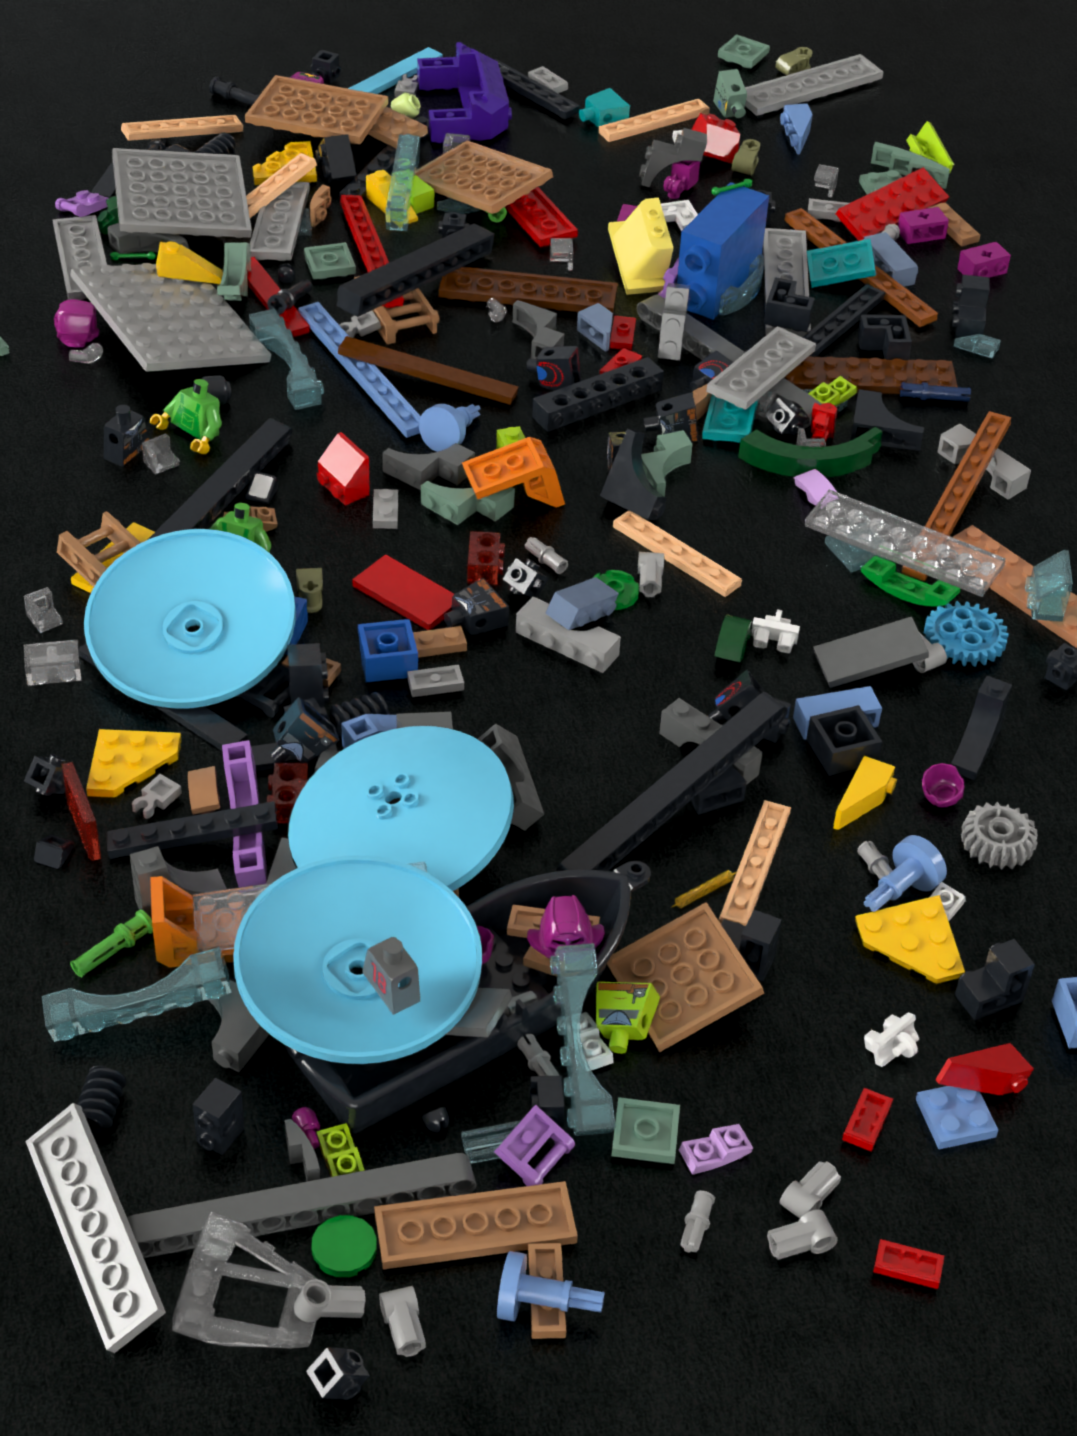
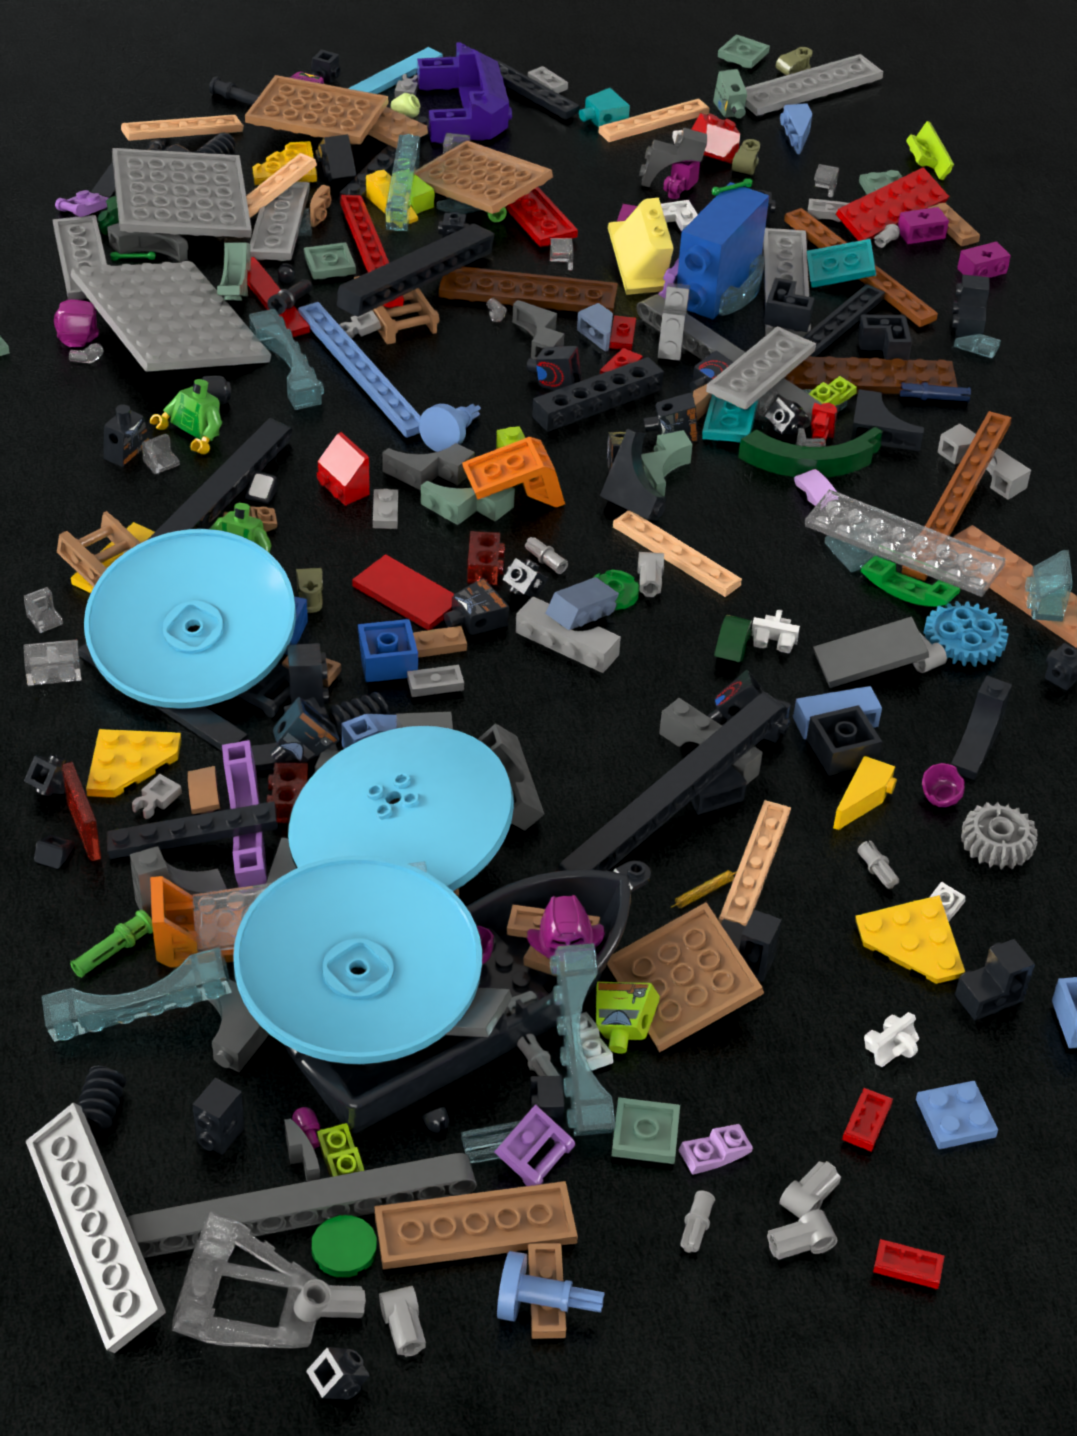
(181, 263): yellow slope -> none
(386, 967): dark grey torso -> none
(428, 370): reddish brown tile -> none
(893, 259): sand blue brick -> none
(908, 162): sand green slope -> none
(916, 864): medium blue piece -> none
(989, 1070): red slope -> none

